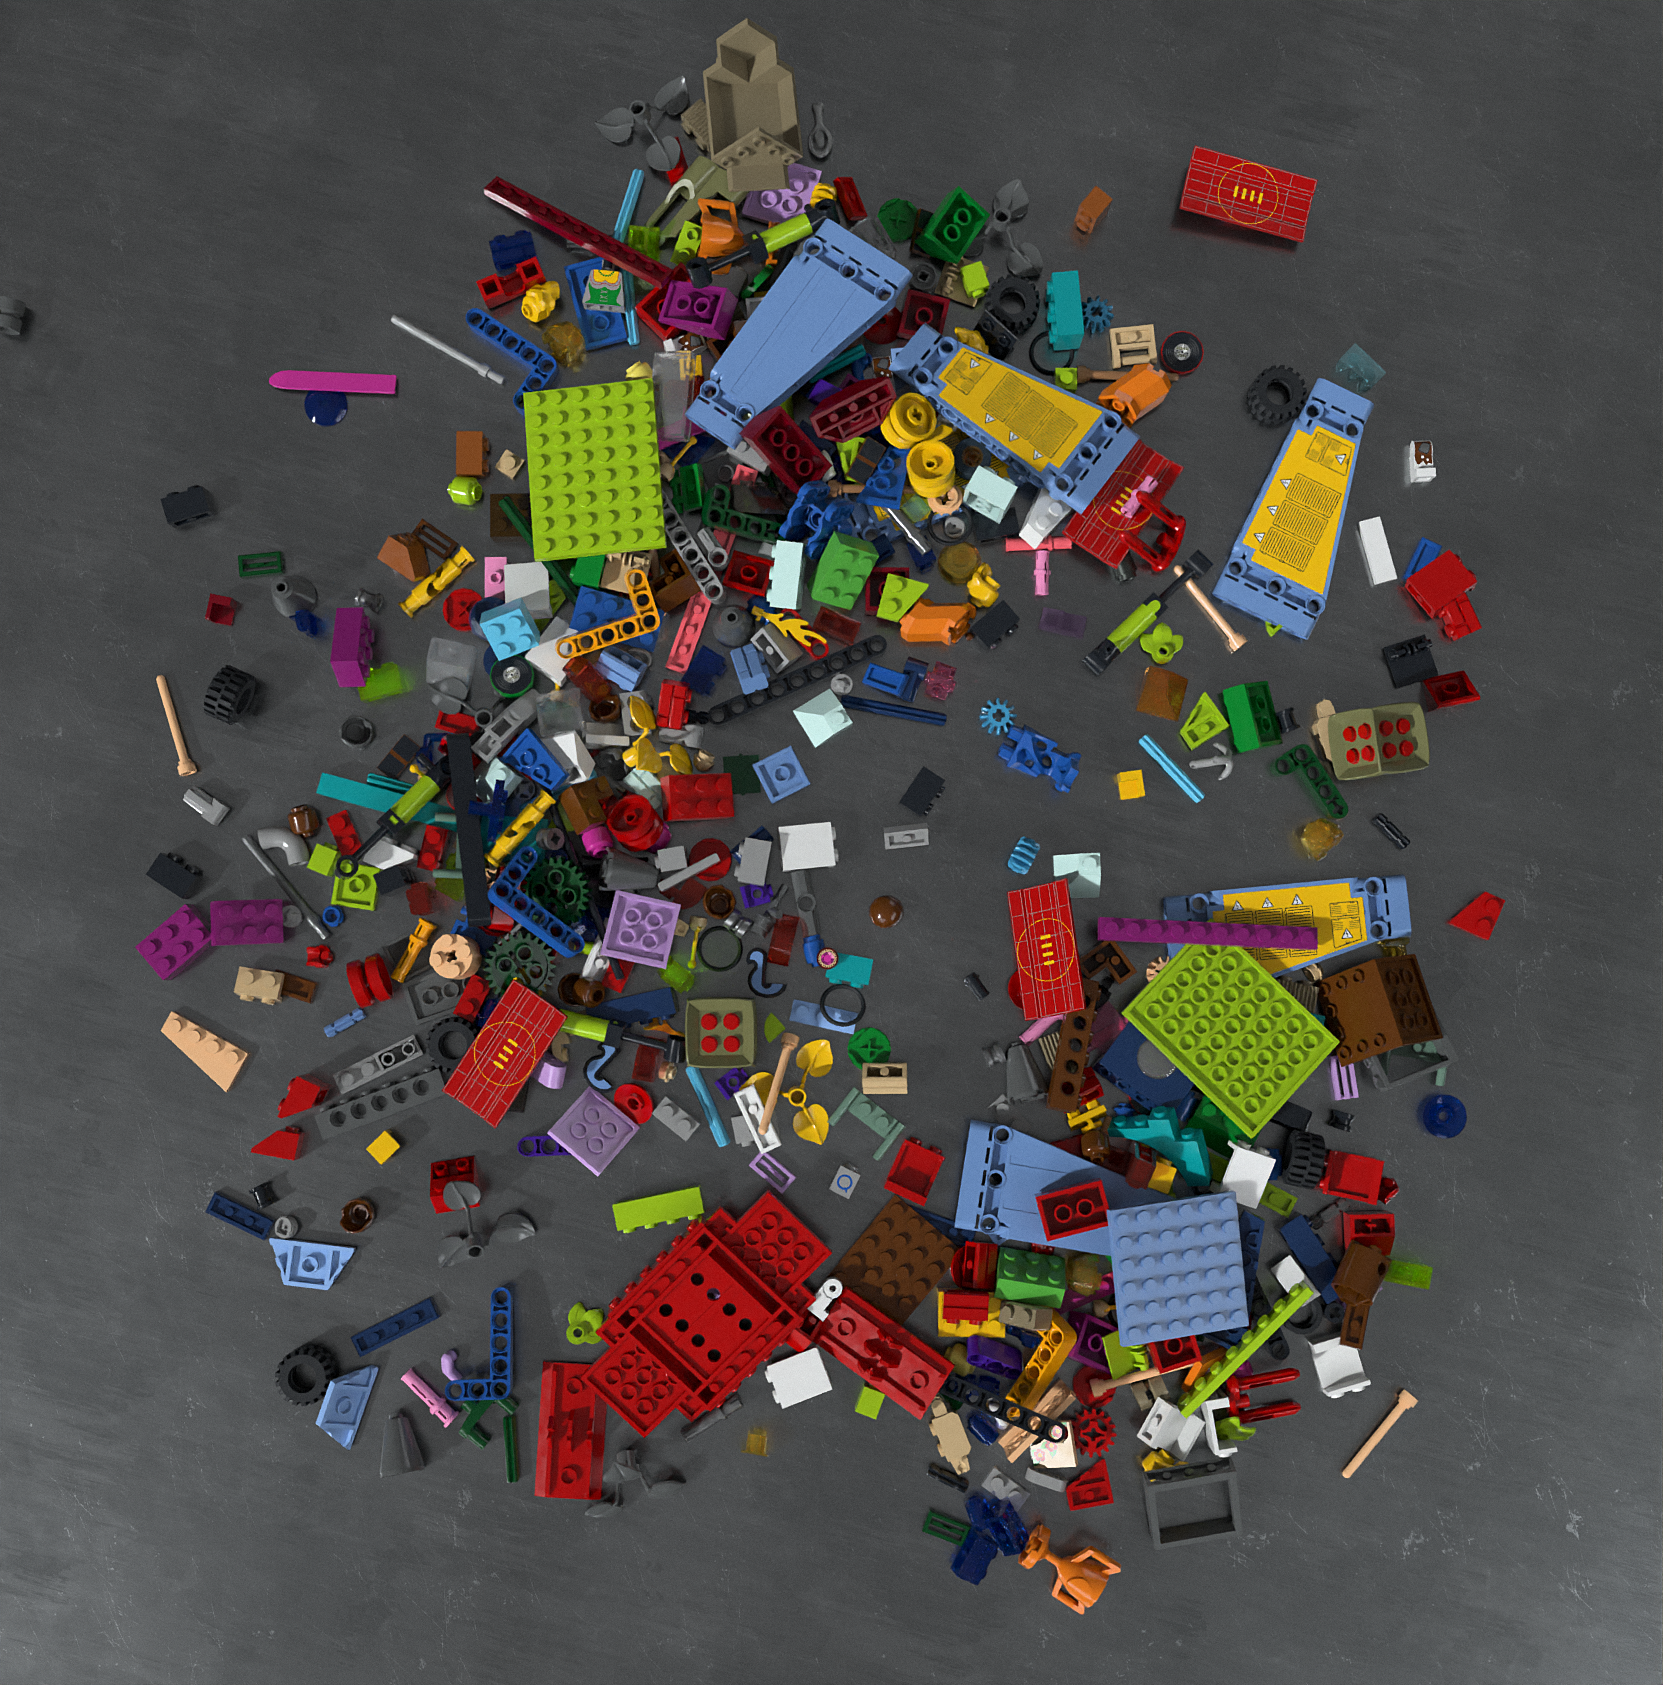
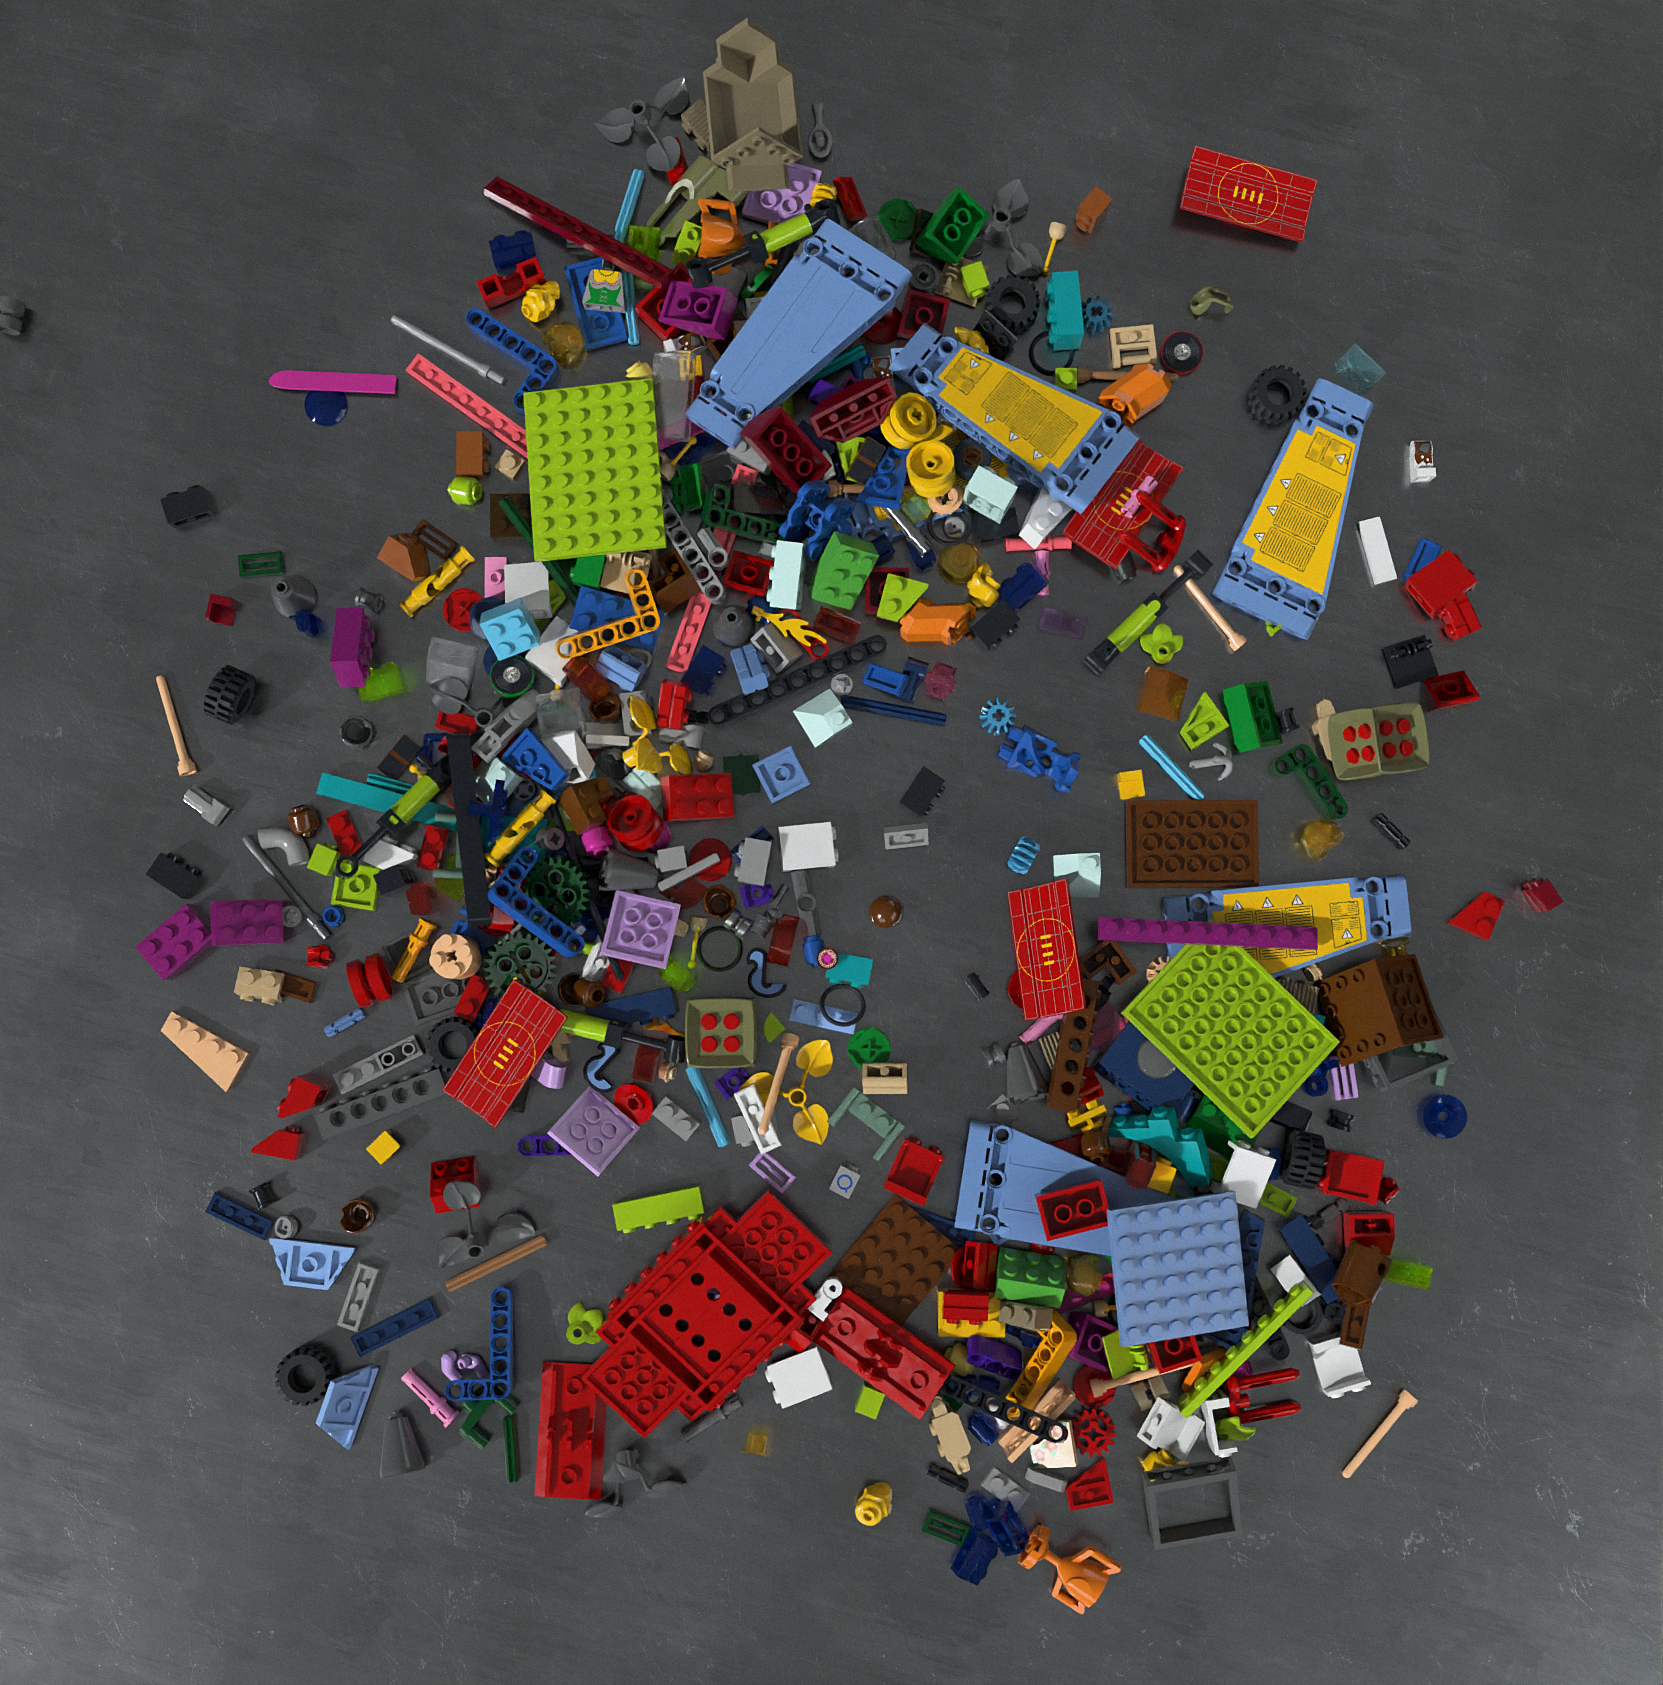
(358, 1296): none -> light grey tile
(469, 403): none -> coral plate
(473, 1362): none -> lavender arm
(496, 1263): none -> medium nougat axle
(874, 1504): none -> yellow head
(1023, 586): none -> clear blue brick
(1056, 232): none -> hinge
(1192, 843): none -> reddish brown plate
(1203, 299): none -> olive piece
(1319, 1079): none -> clear blue plate
(1541, 894): none -> dark red brick

